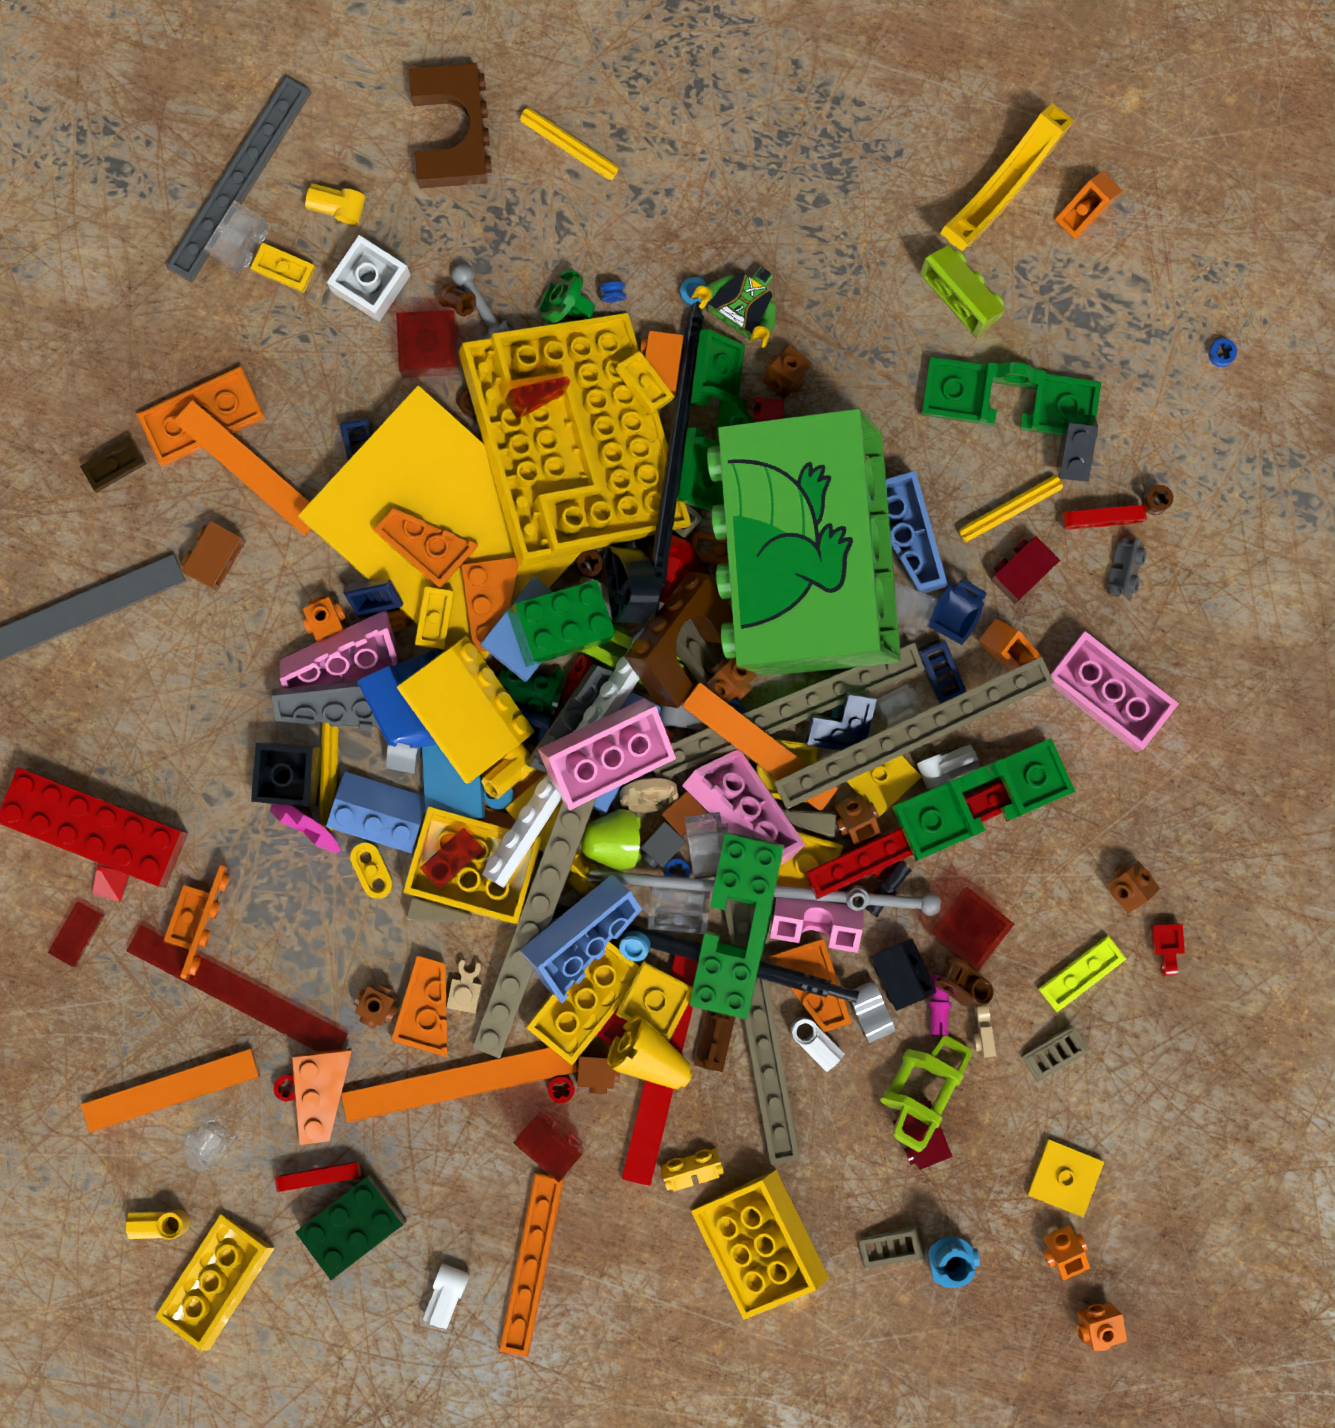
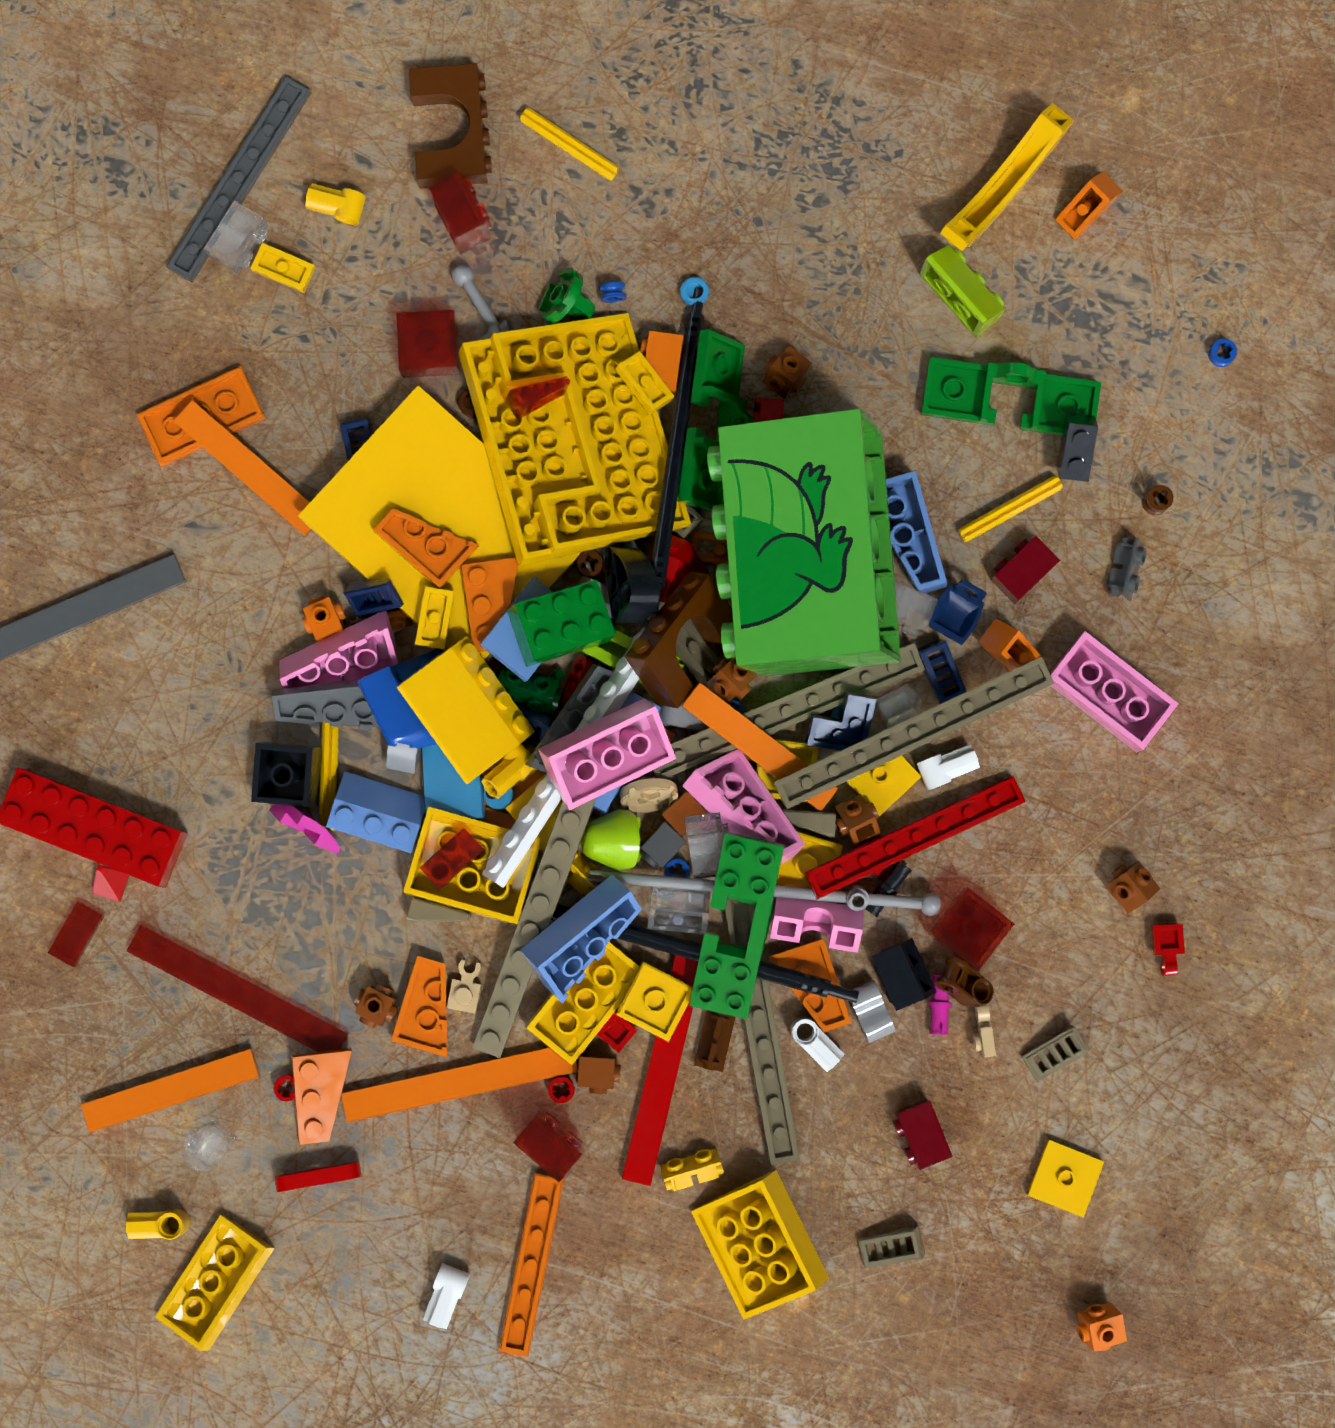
(113, 465): dark brown plate -> none
(192, 918): orange bracket -> none
(212, 555): dark orange brick -> none
(351, 1227): dark green brick -> none
(369, 278): white brick -> none
(371, 871): yellow plate -> none
(452, 297): reddish brown bush -> none
(459, 212): none -> clear red brick
(634, 946): dark azure tile -> none
(648, 1056): yellow cone -> none
(742, 303): torso -> none
(931, 1117): lime bar -> none
(943, 817): green plate -> none
(944, 1250): dark azure piece -> none
(1066, 1252): orange brick -> none
(1082, 973): neon yellow tile -> none
(1104, 517): red beam -> none

